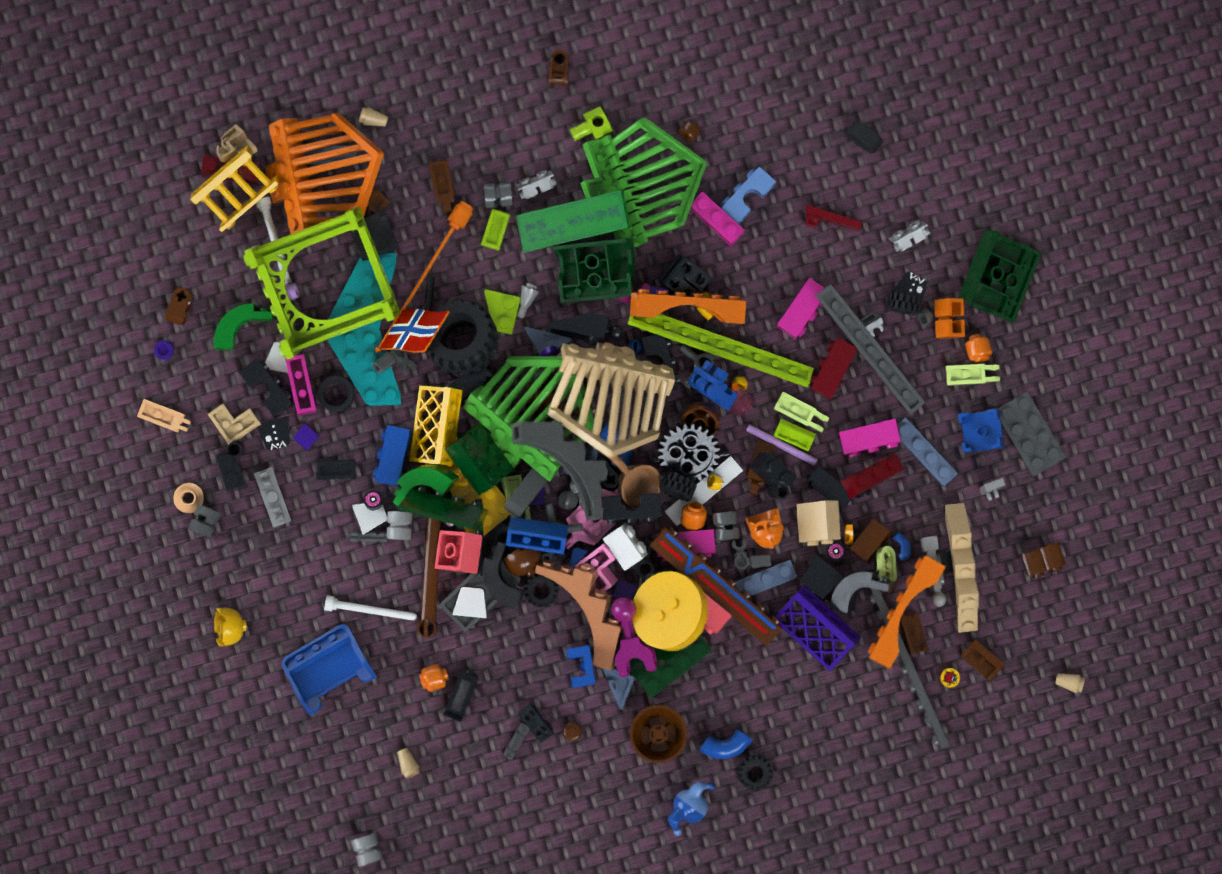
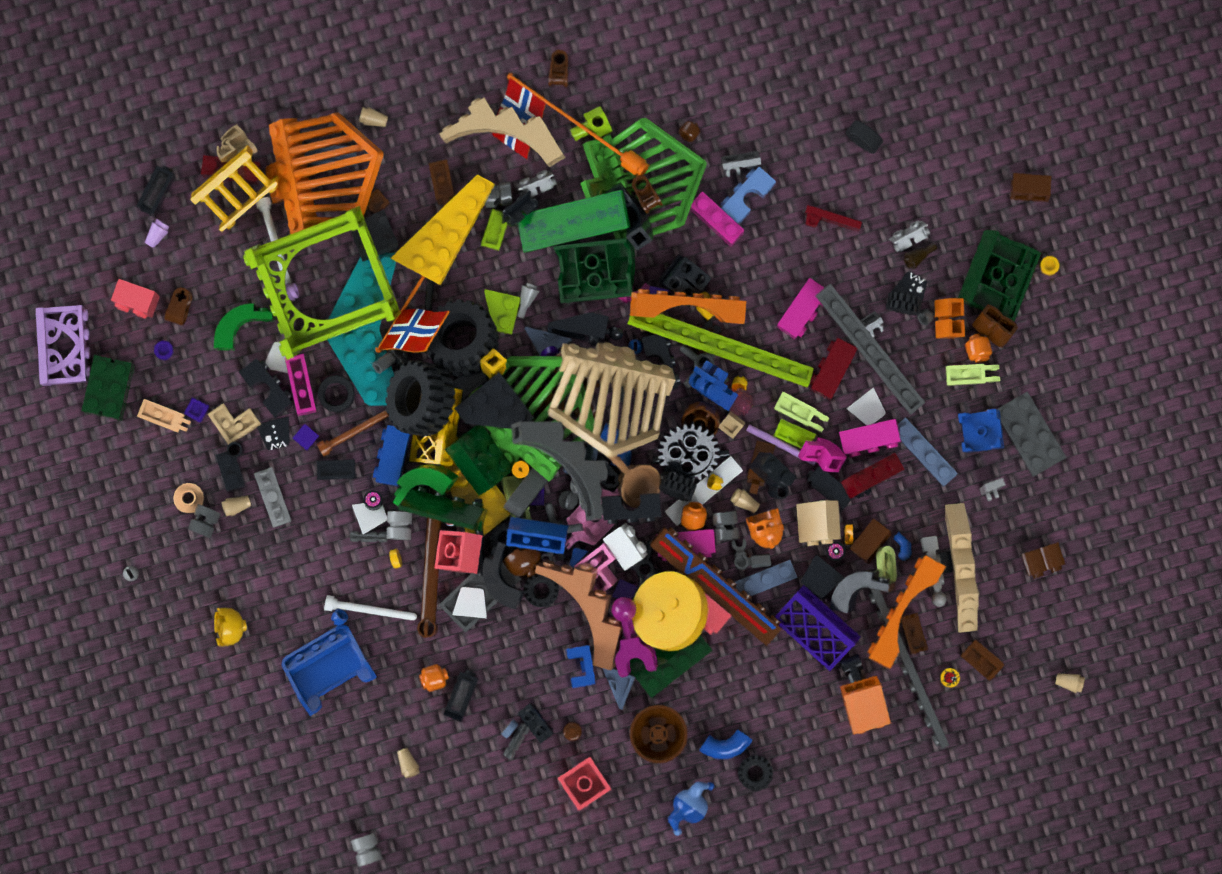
(47, 367): none -> lavender fence
(108, 388): none -> dark green piece
(134, 571): none -> light grey hinge
(135, 298): none -> coral brick
(156, 191): none -> black window
(156, 233): none -> lavender cone
(196, 410): none -> dark purple tile
(234, 505): none -> tan cone
(326, 446): none -> dark orange piece
(339, 617): none -> blue hinge
(395, 558): none -> yellow tile
(436, 401): none -> black tyre
(441, 238): none -> yellow wing
(494, 405): none -> black plate
(497, 365): none -> yellow brick
(507, 122): none -> tan arch
(509, 729): none -> sand blue tile
(512, 214): none -> black hinge
(520, 469): none -> light orange piece
(529, 104): none -> flag
(584, 783): none -> coral brick
(640, 228): none -> black arch
(648, 196): none -> reddish brown piece
(731, 424): none -> tan plate
(744, 500): none -> tan cone
(747, 160): none -> dark grey plate
(824, 453): none -> dark pink brick
(853, 668): none -> black piece
(865, 705): none -> orange brick
(868, 408): none -> white sticker
(916, 257): none -> dark brown cone
(995, 326): none -> reddish brown brick
(1030, 187): none -> reddish brown hinge
(1049, 265): none -> yellow tile

